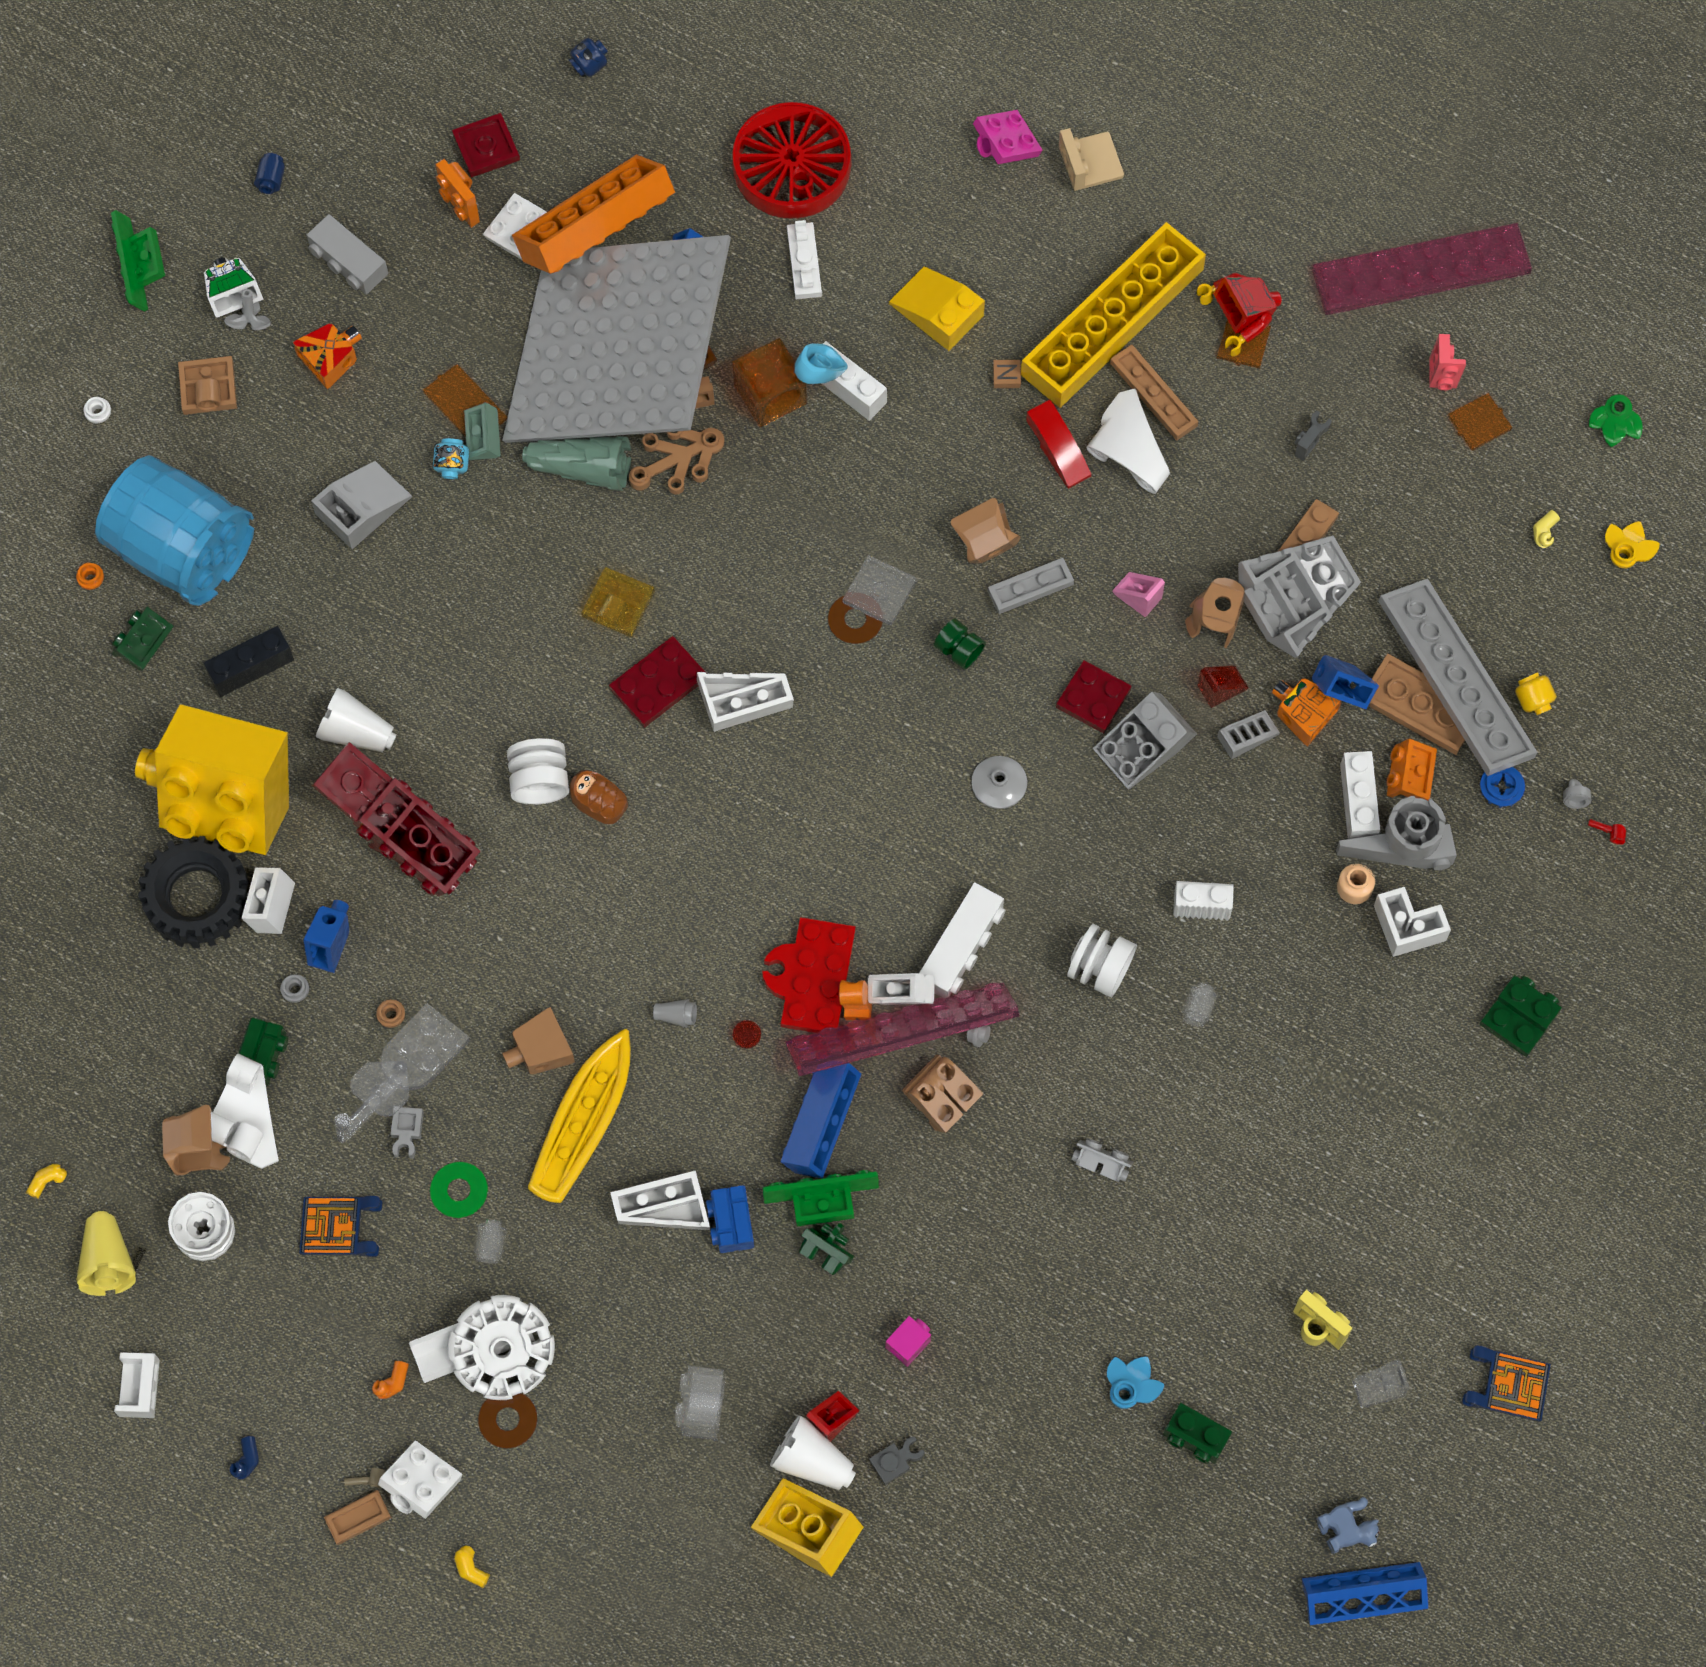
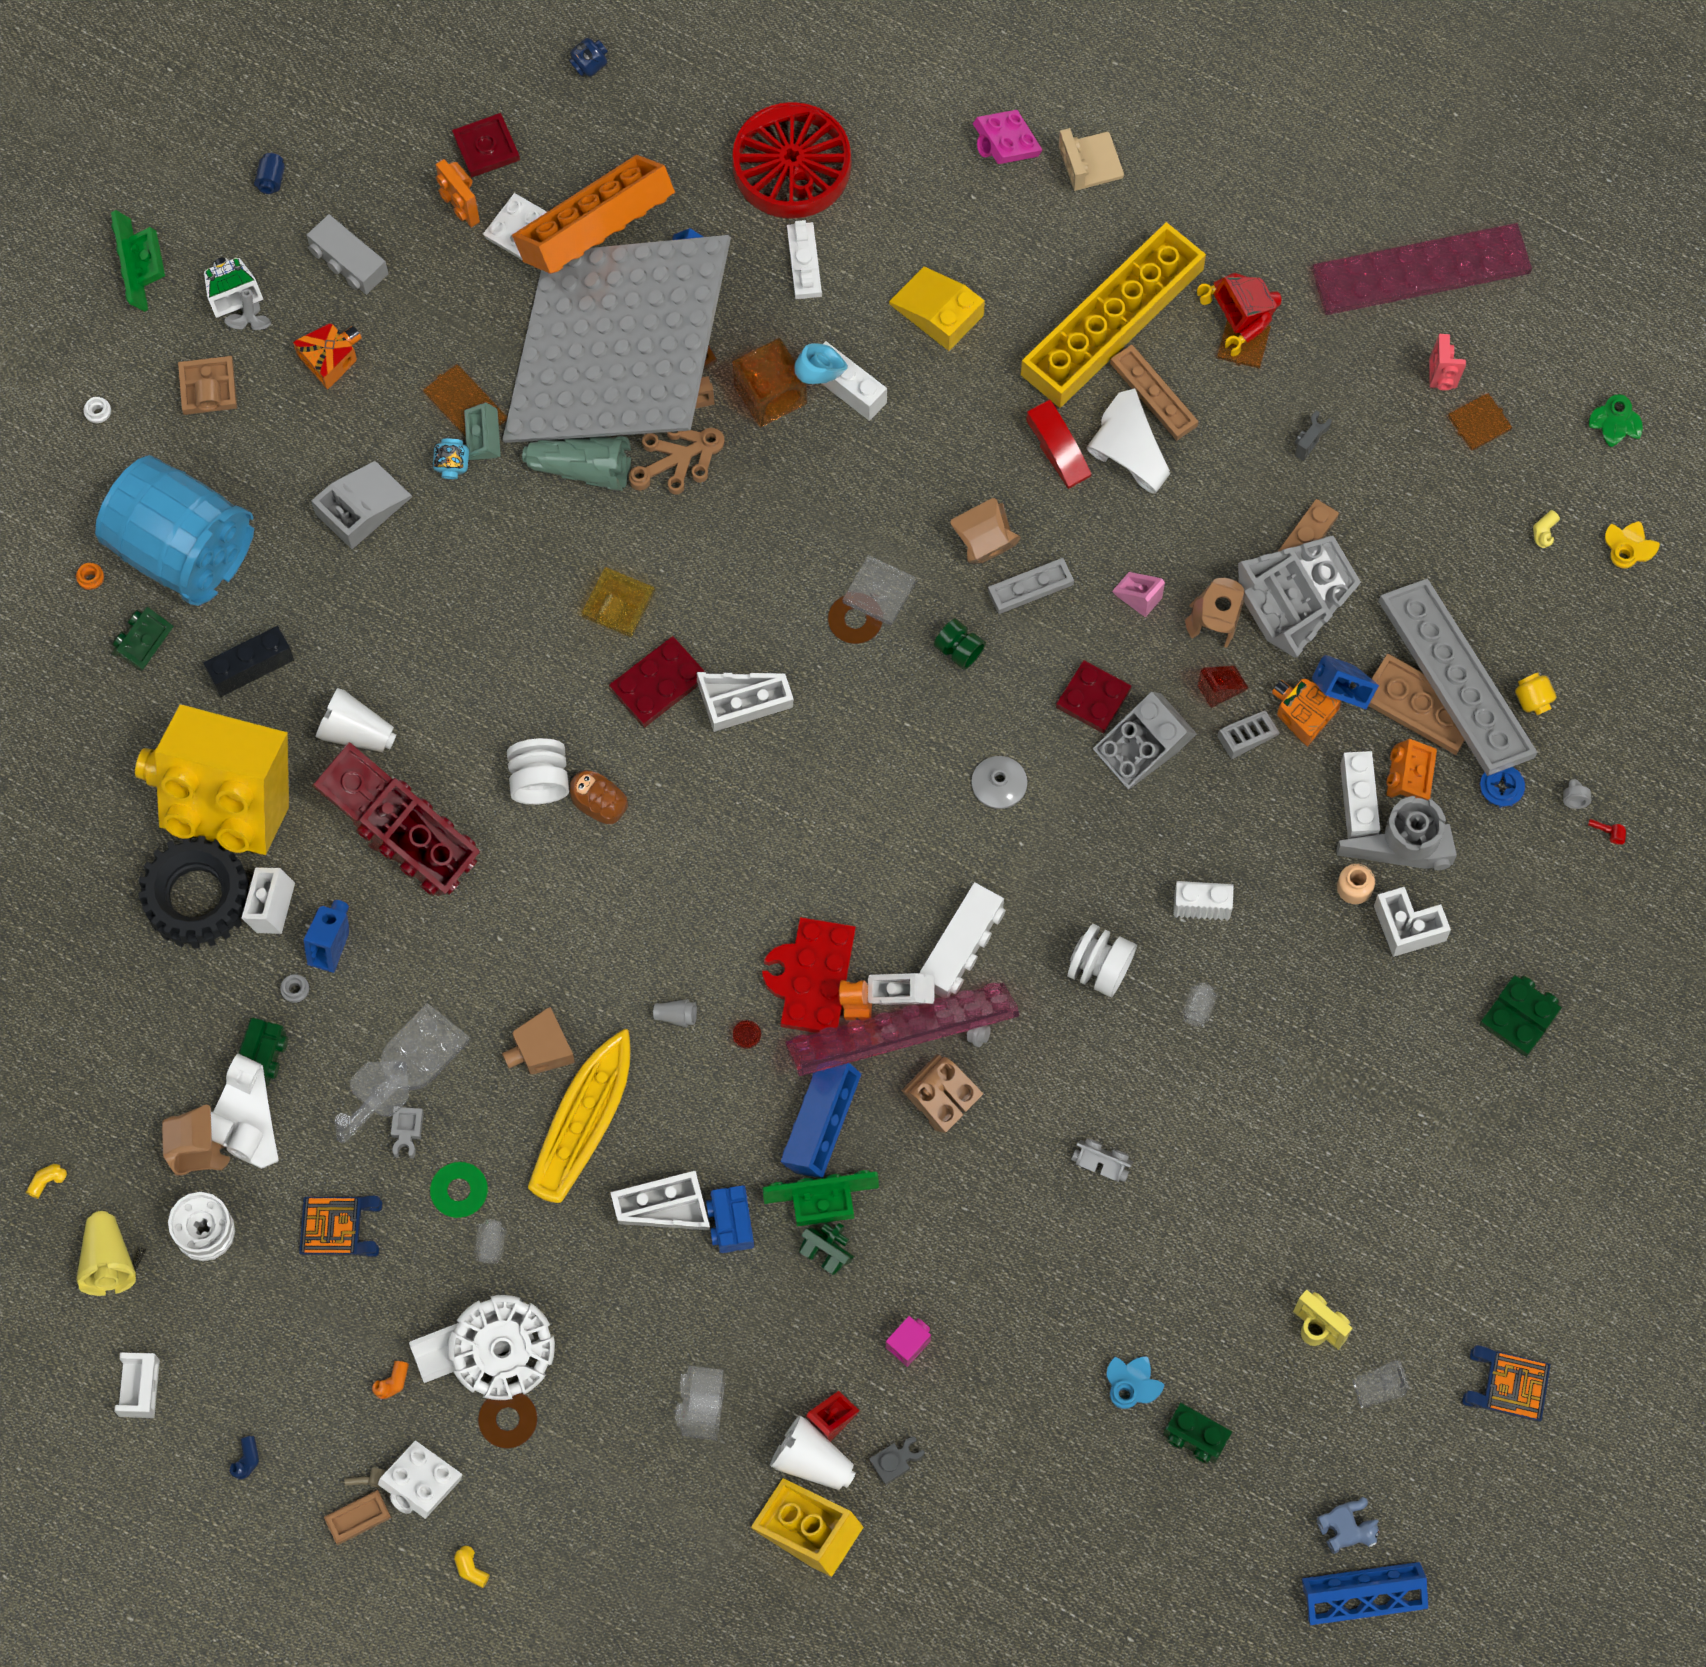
(385, 1007): medium nougat plate -> none
(1007, 373): medium nougat tile -> none

